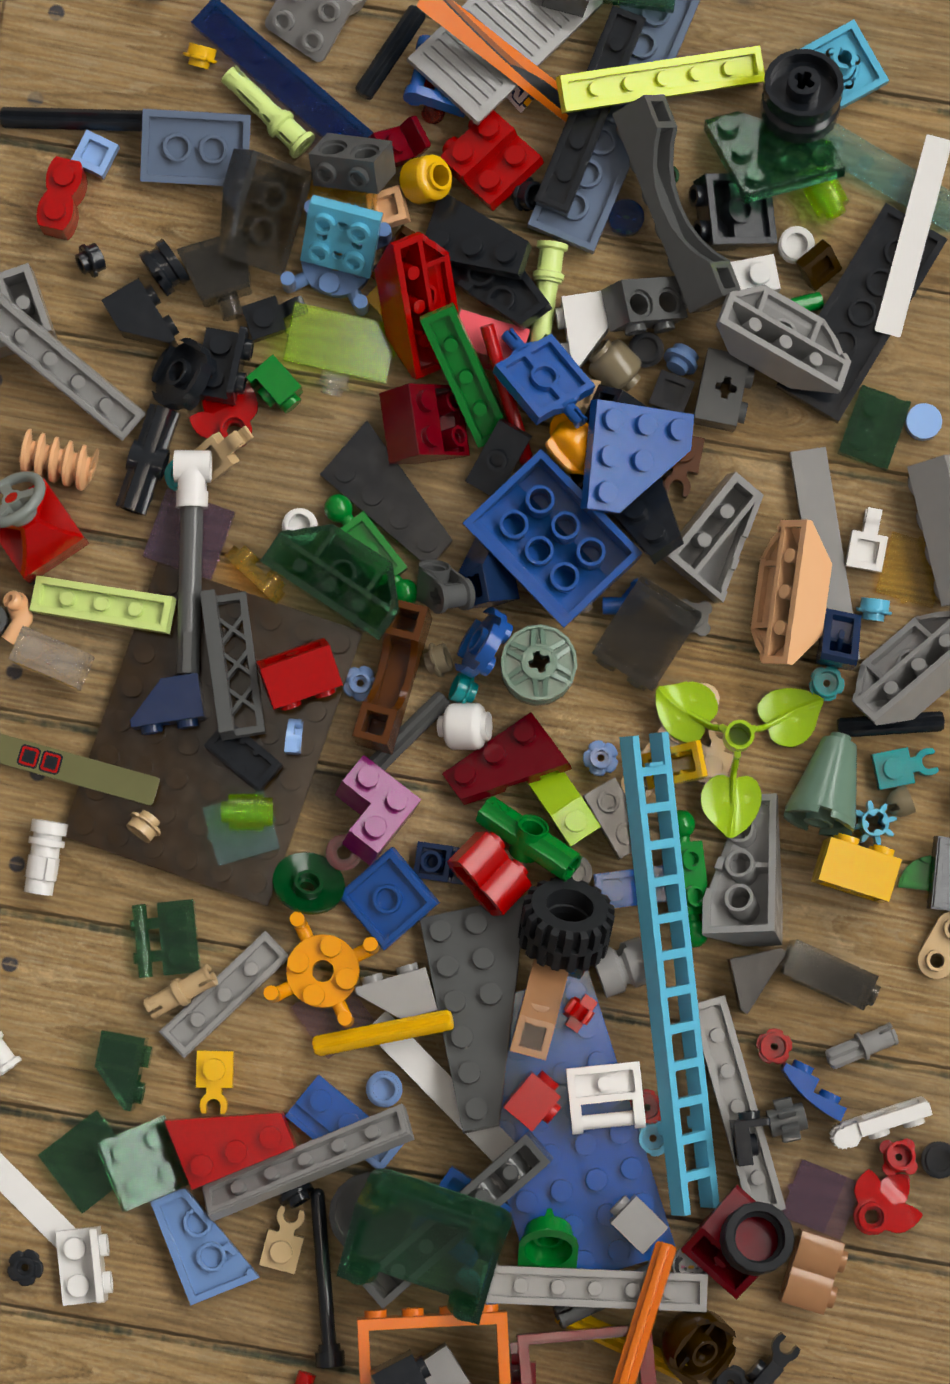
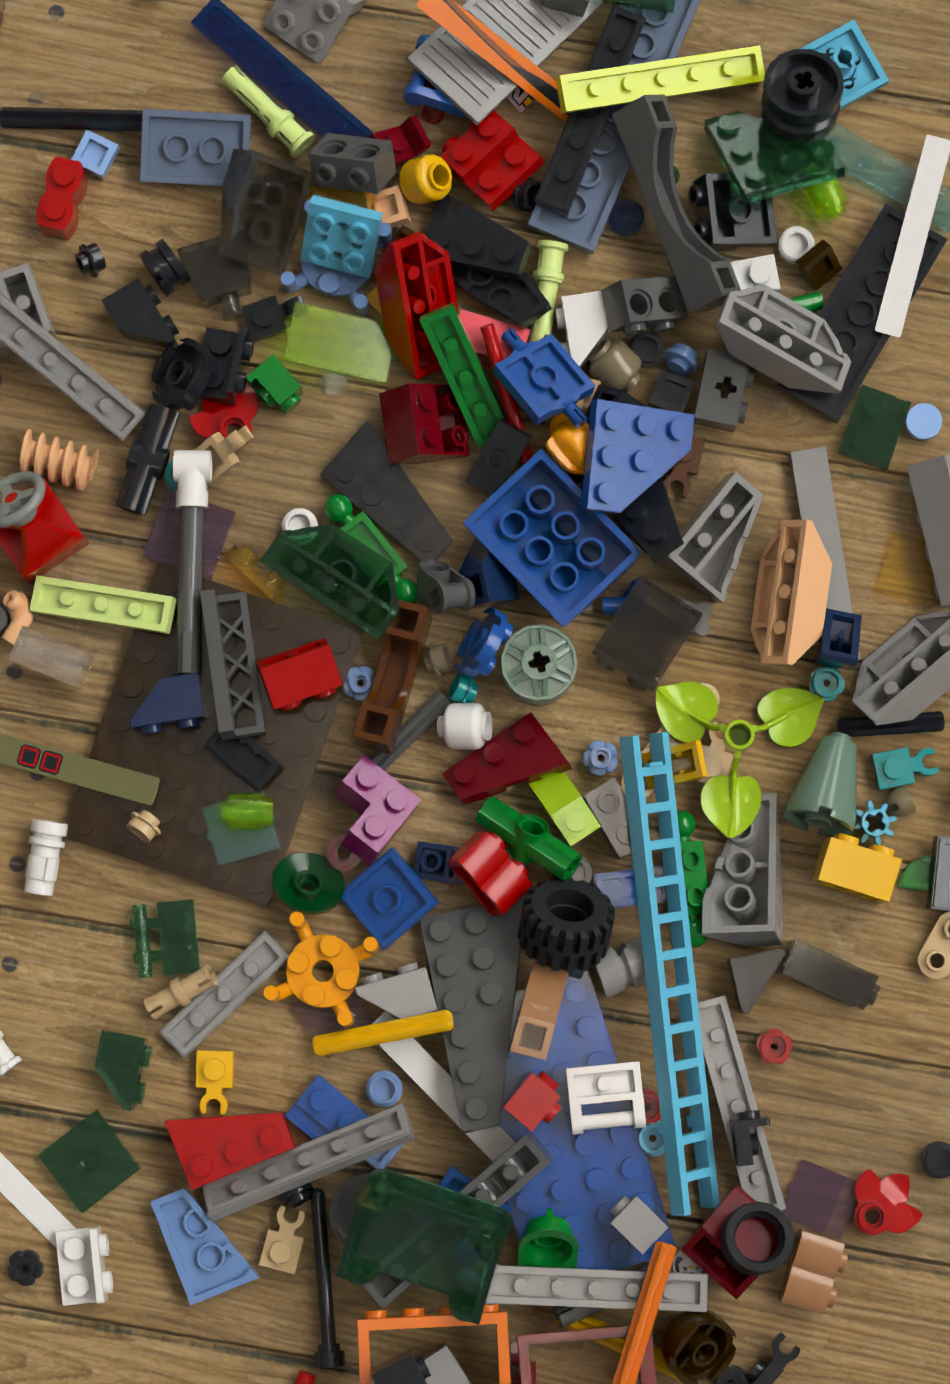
(142, 1164): clear green plate -> none
(200, 55): yellow plate -> none
(293, 737): light blue tile -> none
(390, 52): black axle -> none
(579, 1012): red plate -> none
(787, 1119): dark grey gear -> none
(804, 1083): blue slope -> none
(862, 1046): light grey axle -> none
(867, 548): white plate -> none
(874, 609): medium azure plate -> none
(878, 1122): white hinge -> none
(907, 1152): red plate -> none

